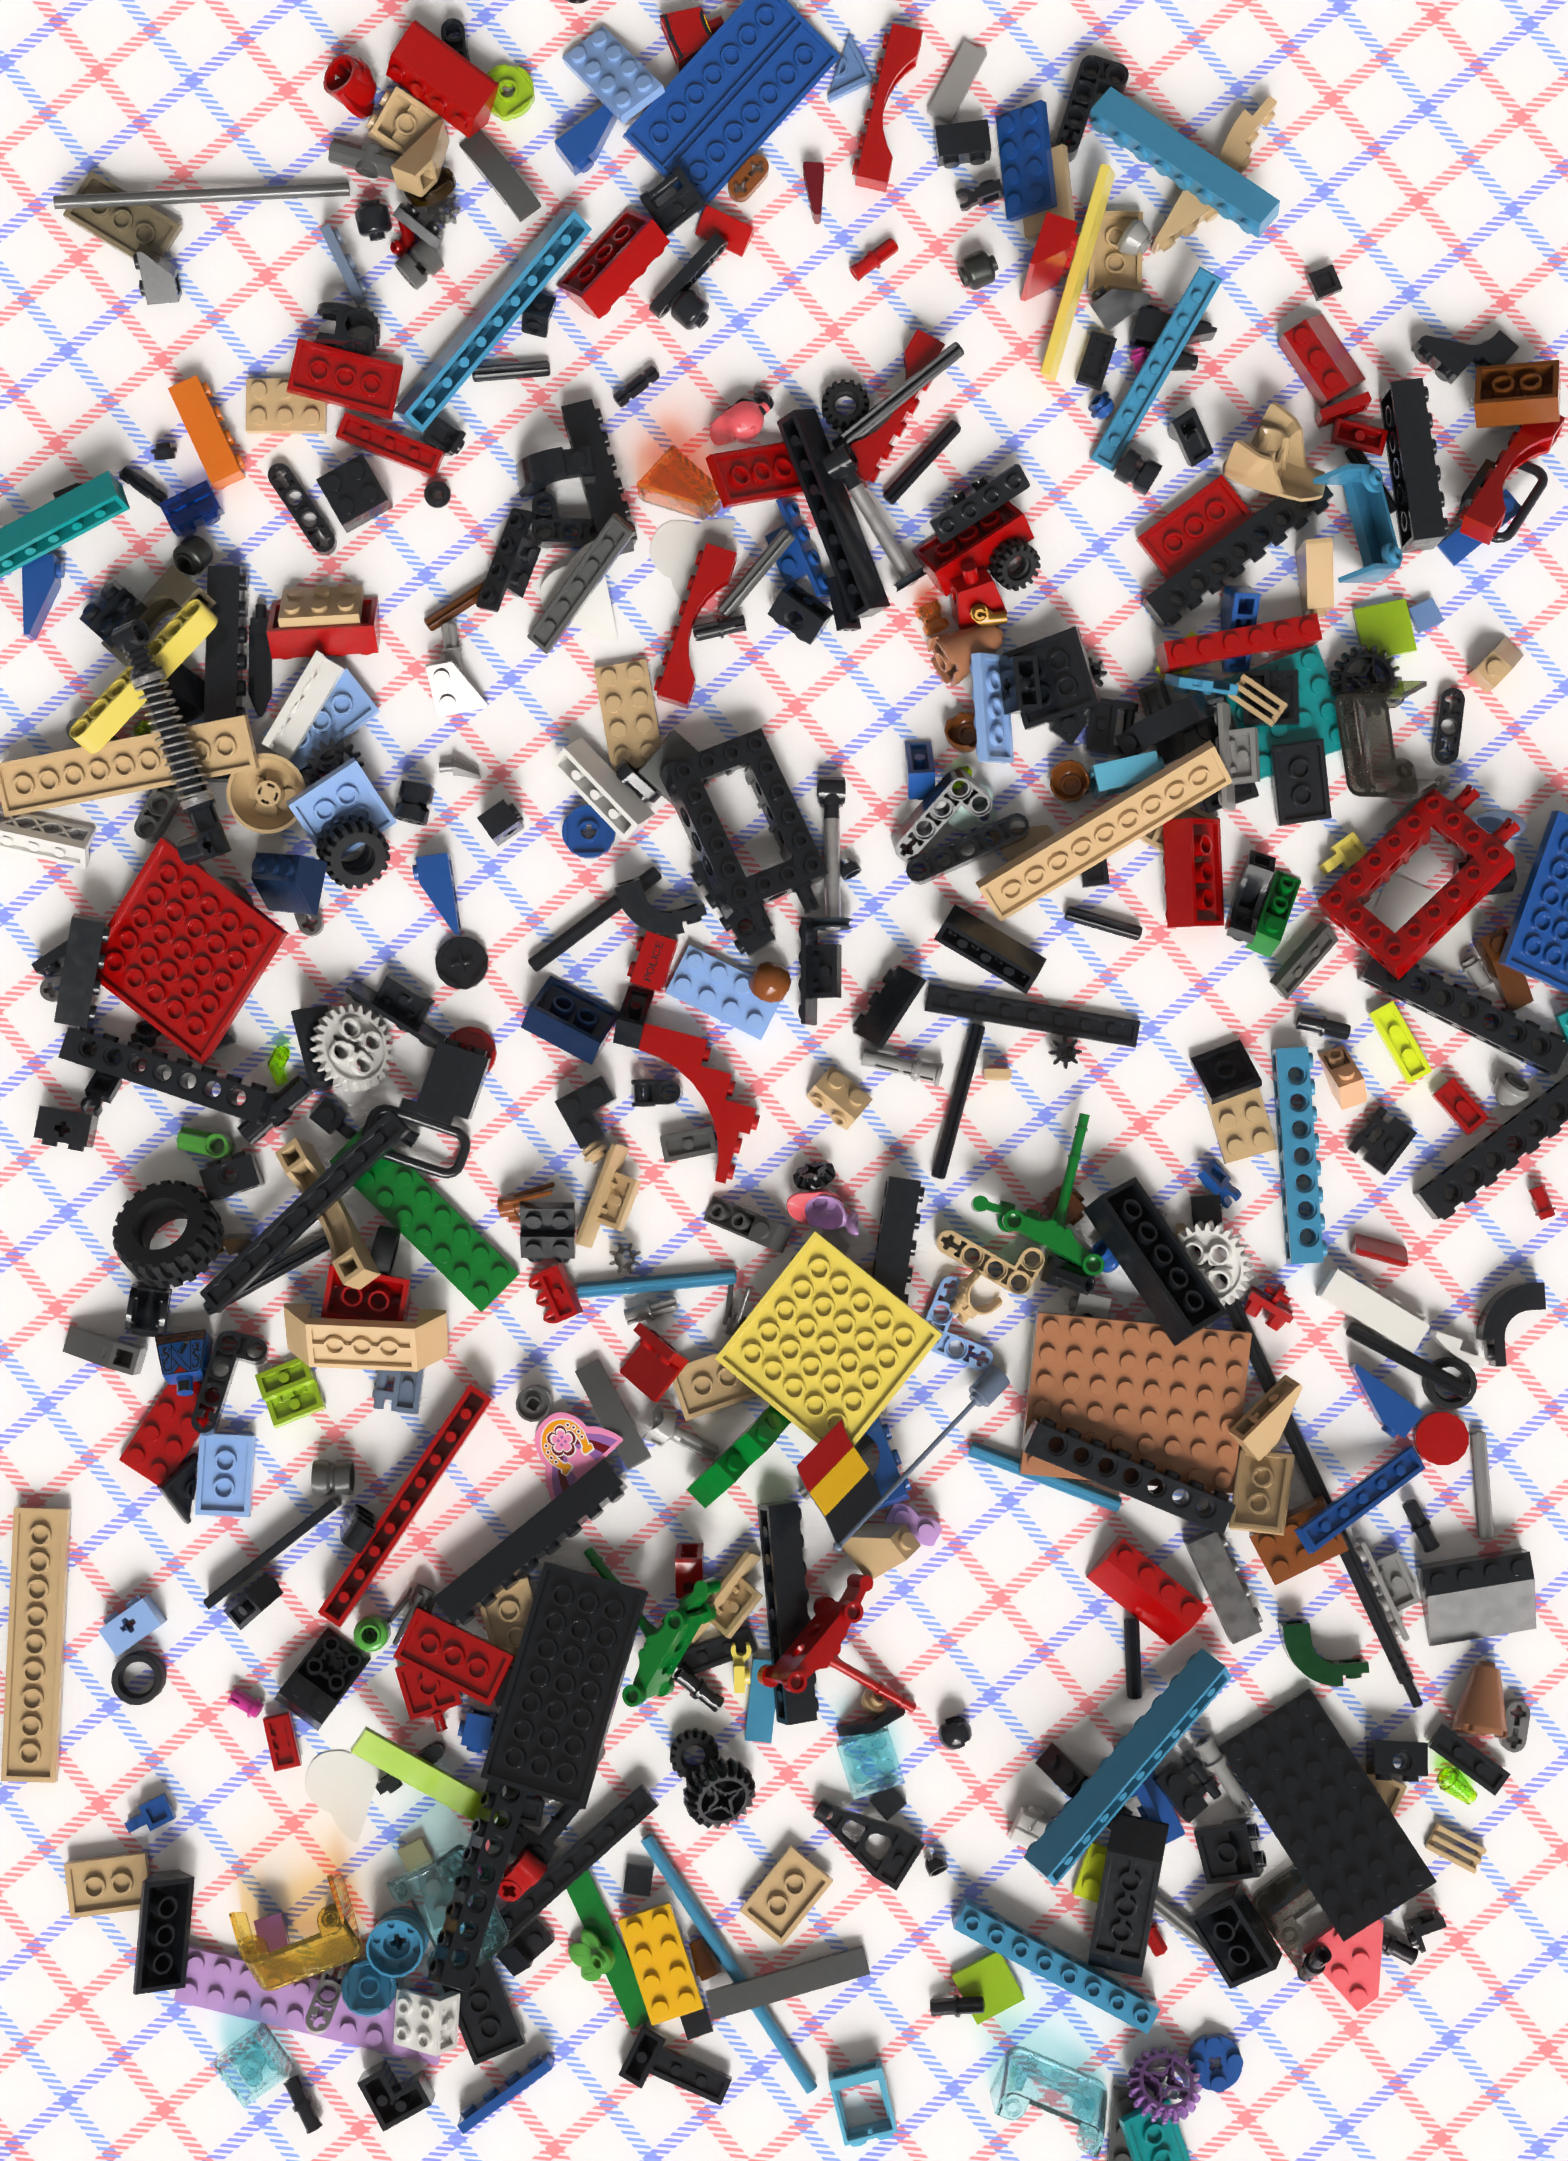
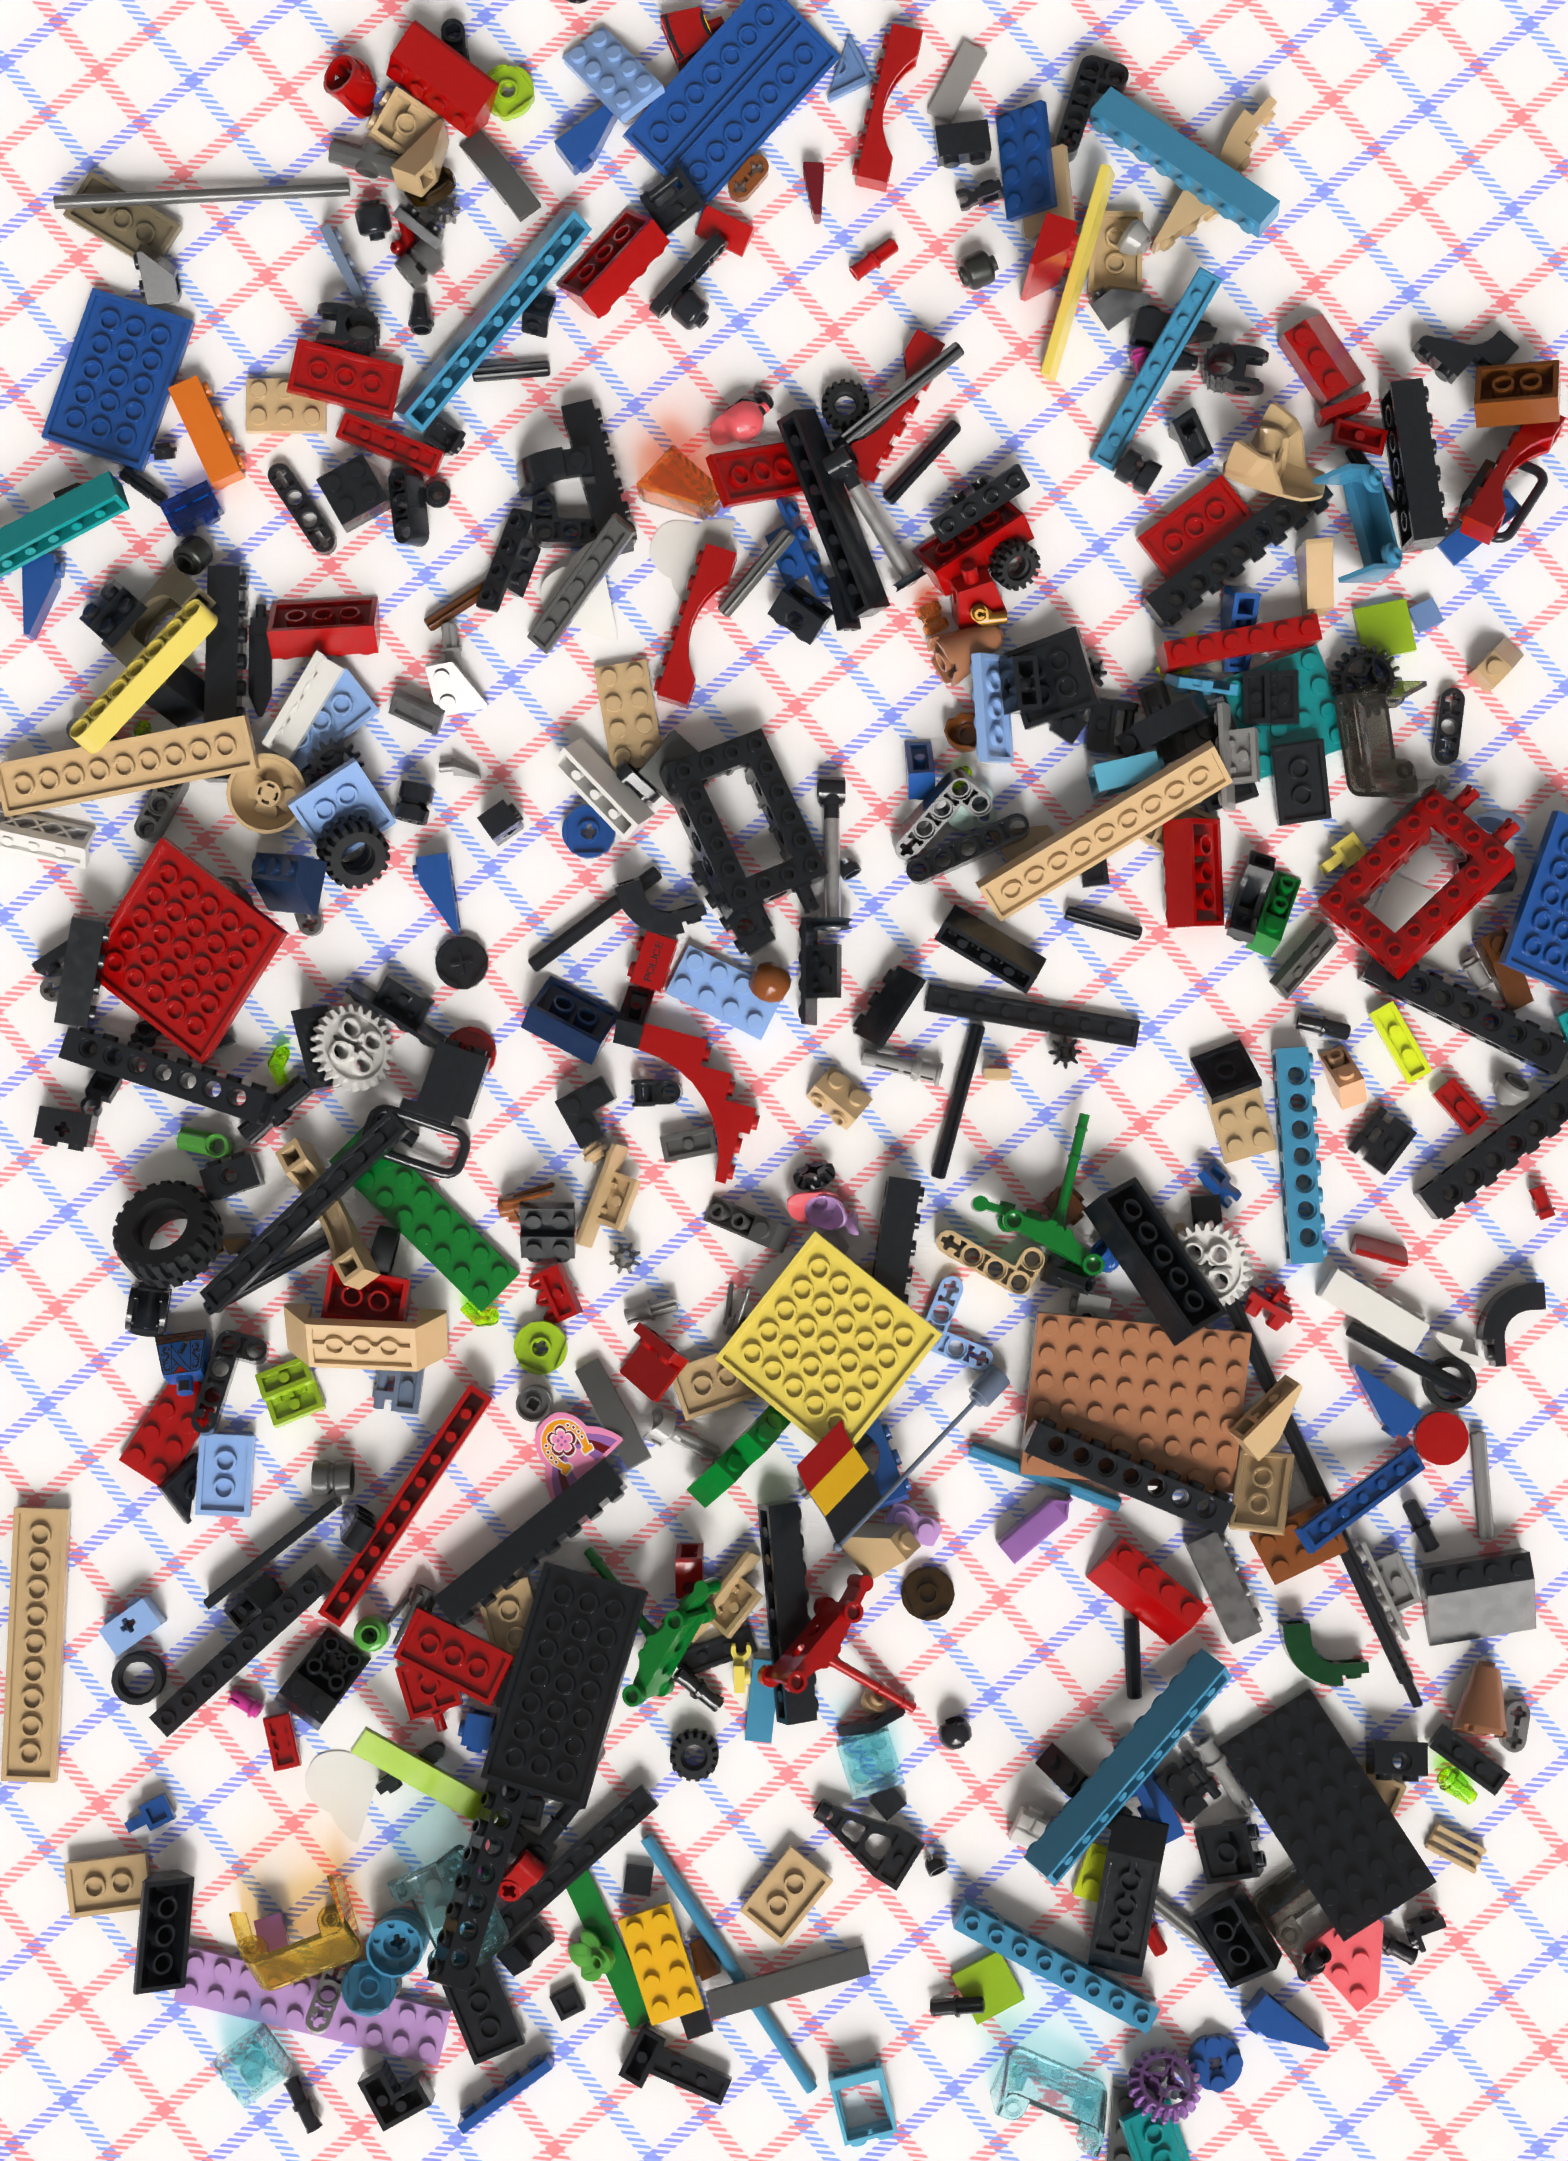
(105, 1350): dark grey slope -> none
(118, 379): none -> blue plate
(197, 799): black piece -> none
(241, 1650): none -> black brick
(321, 605): tan plate -> none
(330, 1118): black plate -> none
(408, 507): none -> black beam
(414, 1853): tan tile -> none
(416, 711): none -> flat silver tile
(420, 315): none -> black cone
(426, 2021): white bracket -> none
(480, 1319): none -> clear neon green arm
(555, 1341): none -> lime plate
(567, 2001): none -> black tile
(636, 386): black axle -> none
(656, 1283): dark azure axle -> none
(705, 1802): black gear -> none
(719, 628): black axle -> none
(927, 1593): none -> dark brown tile
(962, 1300): tan helmet -> none
(1034, 1527): none -> medium lavender piece
(1069, 781): dark orange hair -> none
(1096, 360): black plate -> none
(1101, 405): blue plate -> none
(1234, 381): none -> black piece
(1276, 713): tan tile -> none
(1279, 2023): none -> blue slope
(1324, 282): black plate -> none

